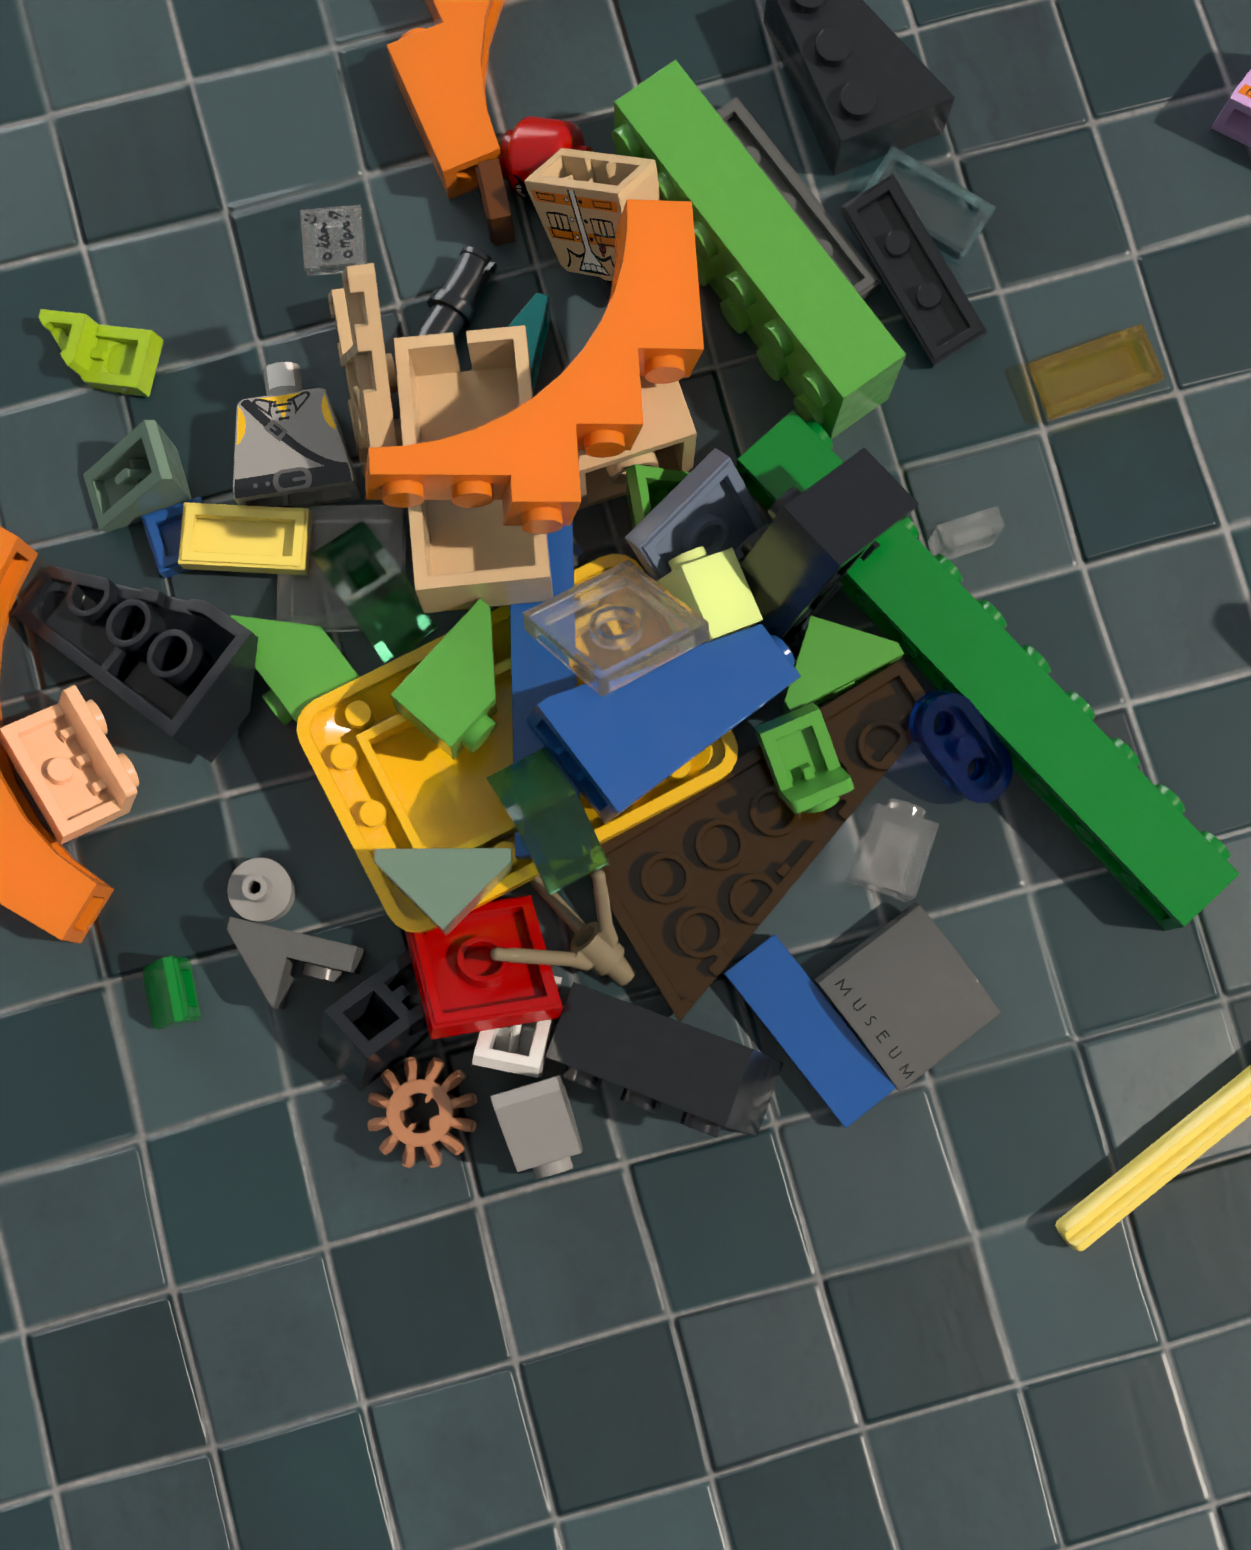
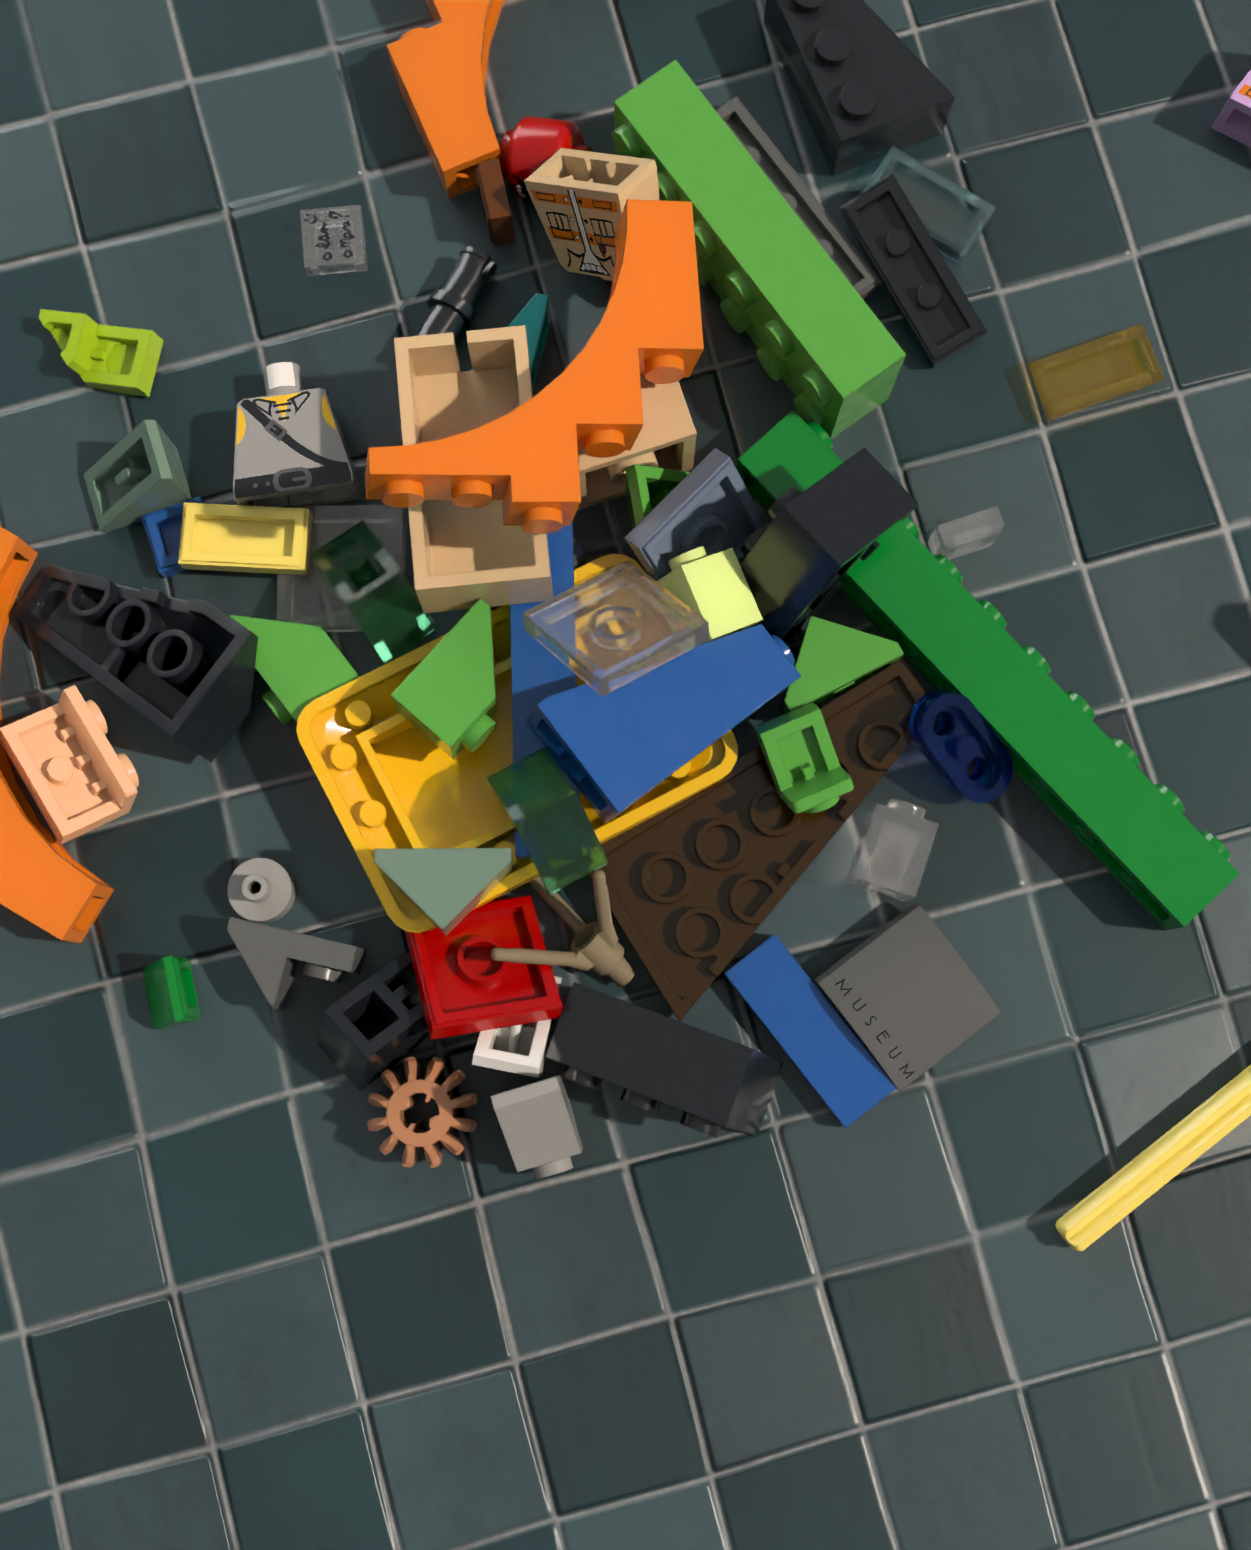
(367, 367): tan wing -> none

